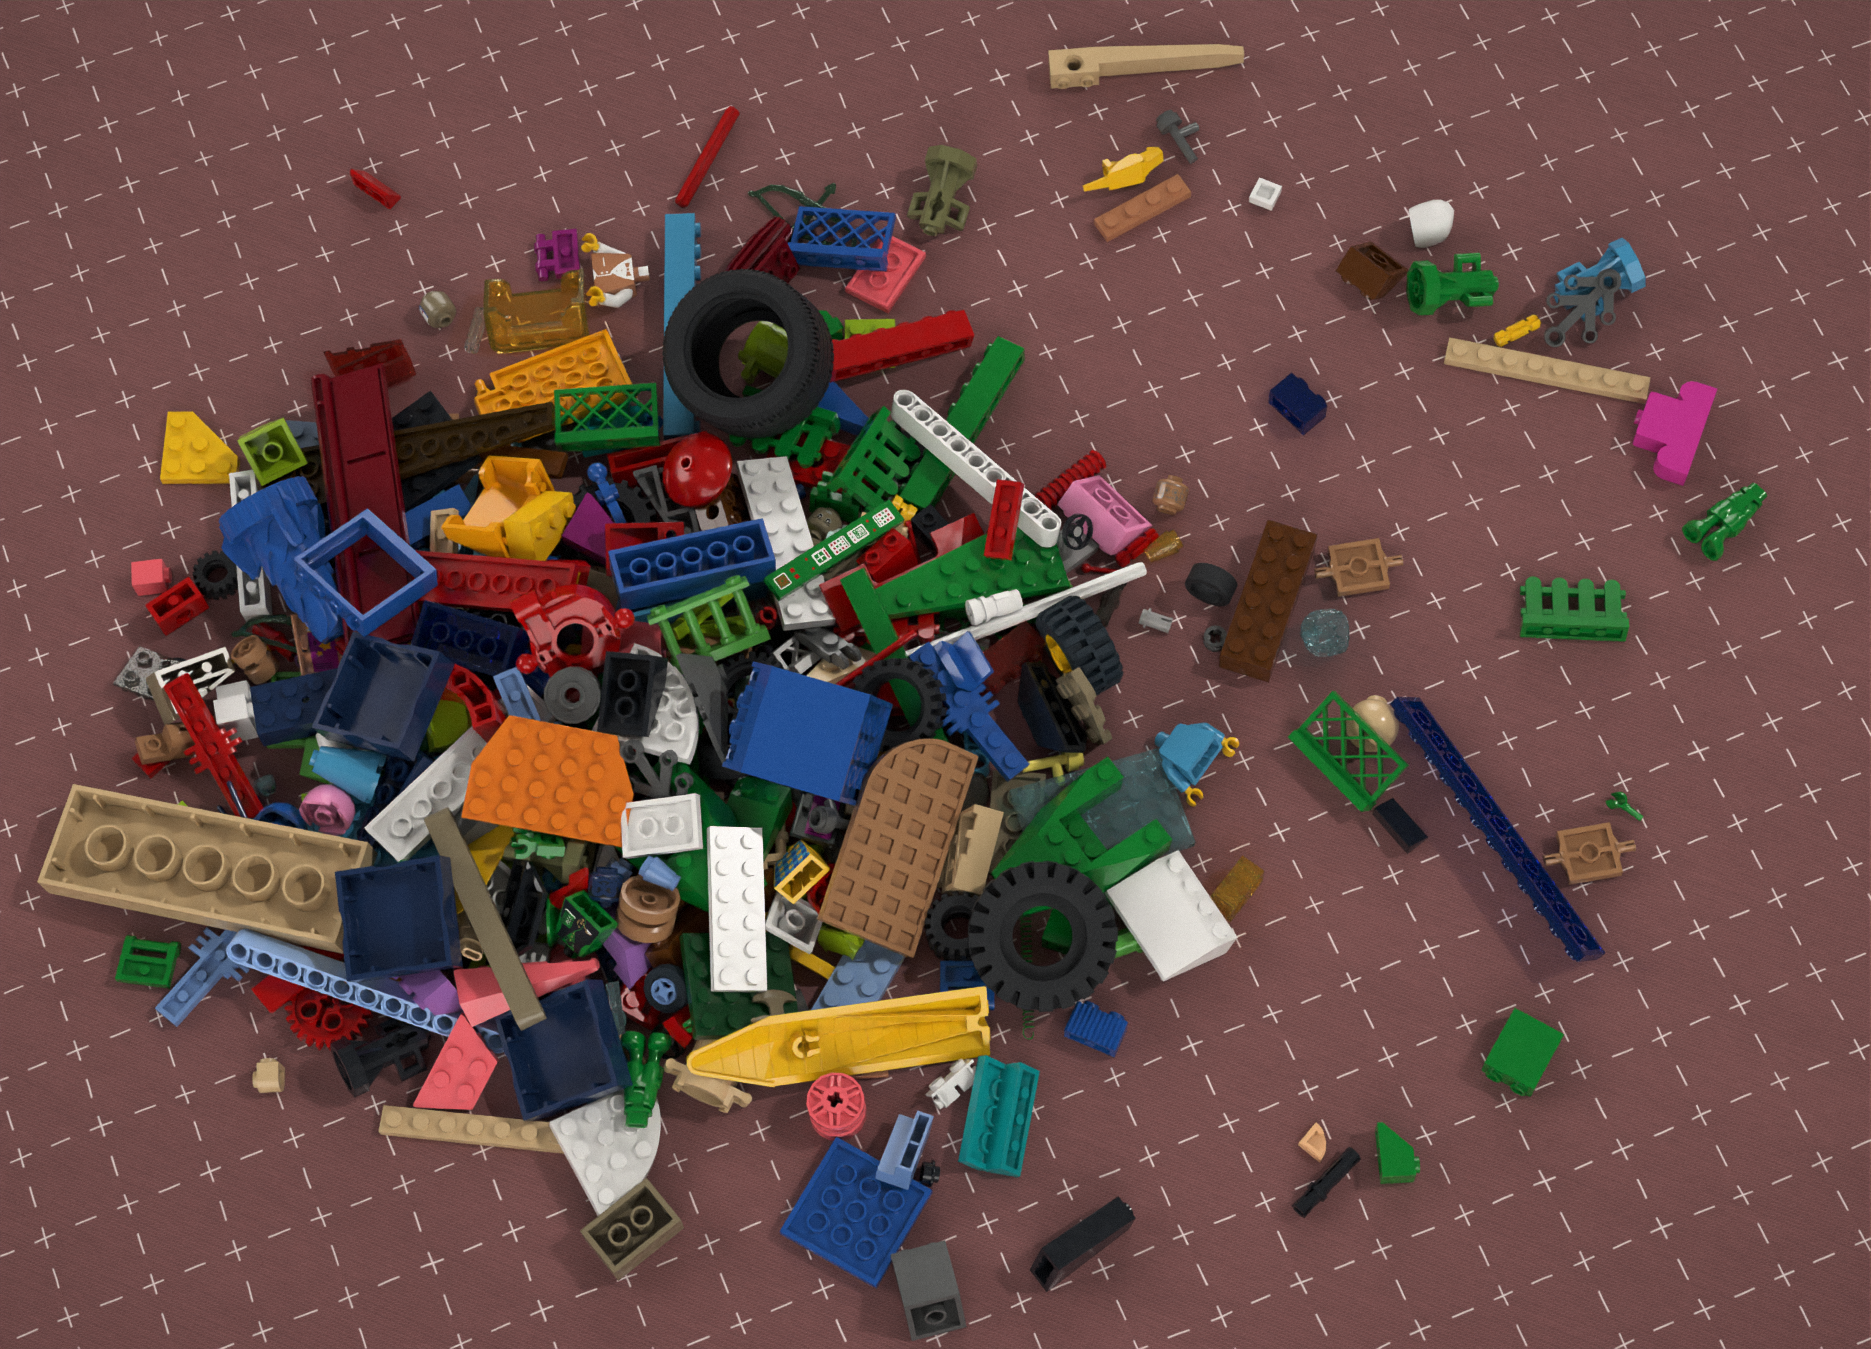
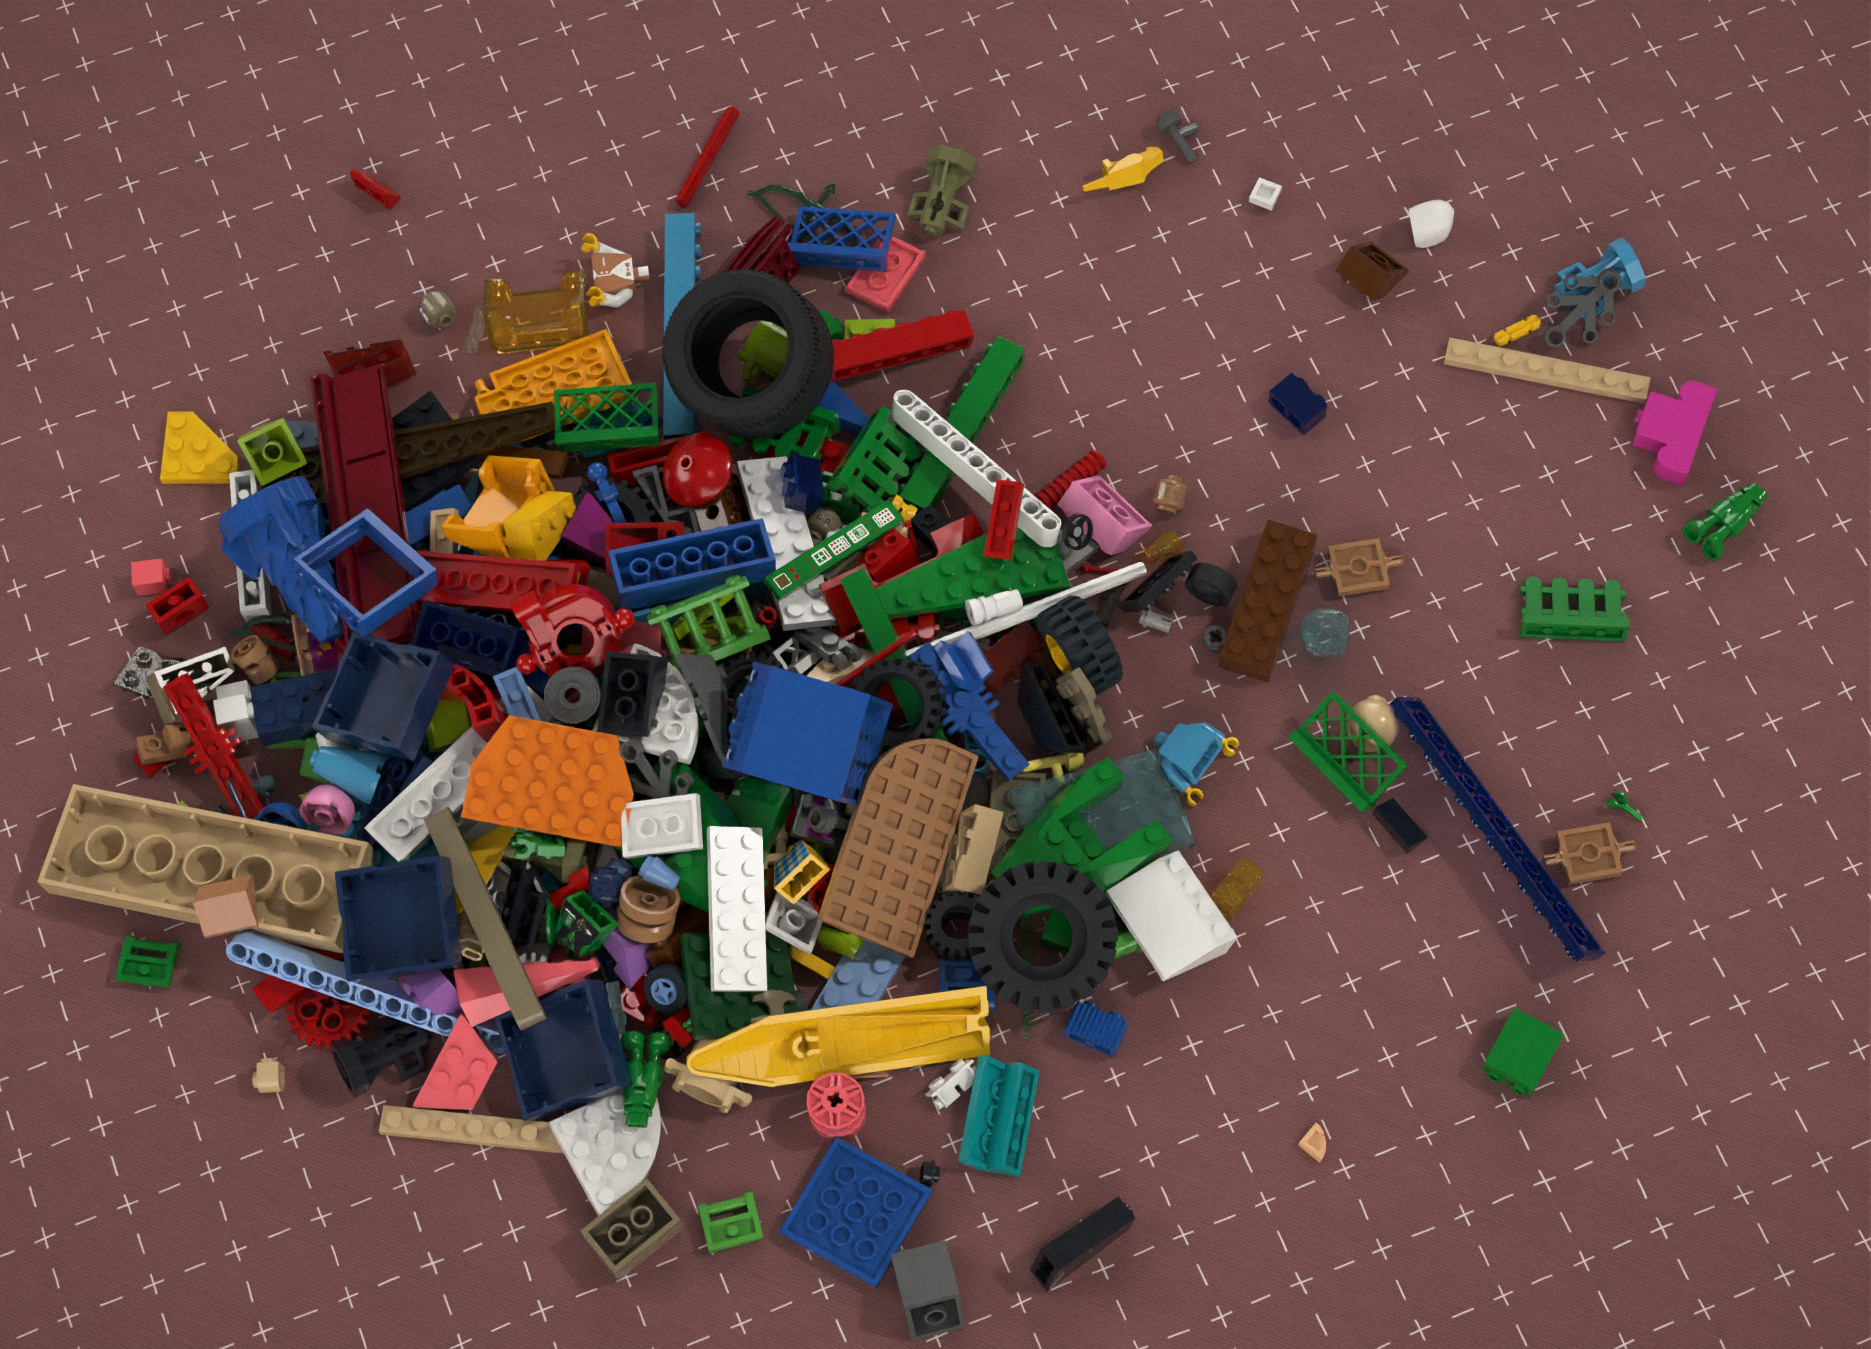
(201, 977): medium blue hinge -> none
(206, 566): black tyre -> none
(226, 906): none -> nougat slope
(565, 251): magenta plate -> none
(732, 1230): none -> bright green plate
(802, 483): none -> clear blue brick
(904, 1149): medium blue piece -> none
(1124, 60): tan piece -> none
(1136, 547): red axle -> none
(1142, 208): nougat plate -> none
(1158, 582): none -> black plate
(1318, 1190): black pin -> none
(1394, 1157): green slope -> none
(1430, 288): green piece -> none

